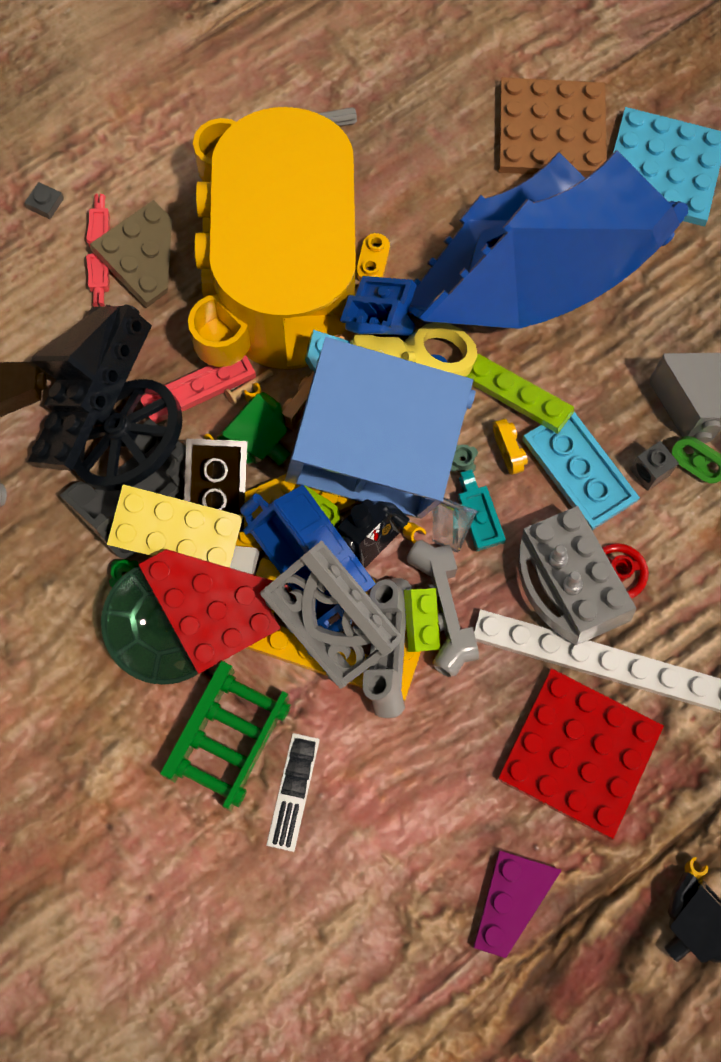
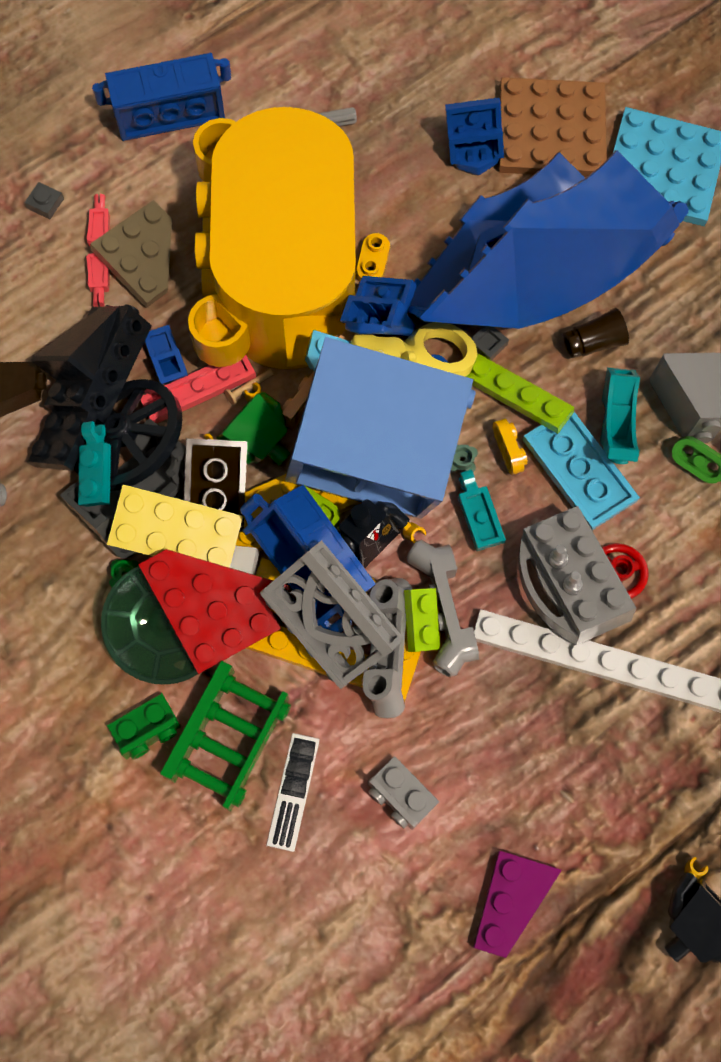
(94, 466): none -> teal plate
(144, 727): none -> green bracket
(165, 95): none -> blue container
(165, 355): none -> blue slope
(402, 793): none -> light grey bracket
(451, 523): clear slope -> none
(475, 134): none -> blue piece
(489, 342): none -> dark grey plate
(581, 753): red plate -> none
(597, 334): none -> dark brown plant
(619, 420): none -> teal arch
(654, 465): dark grey brick -> none

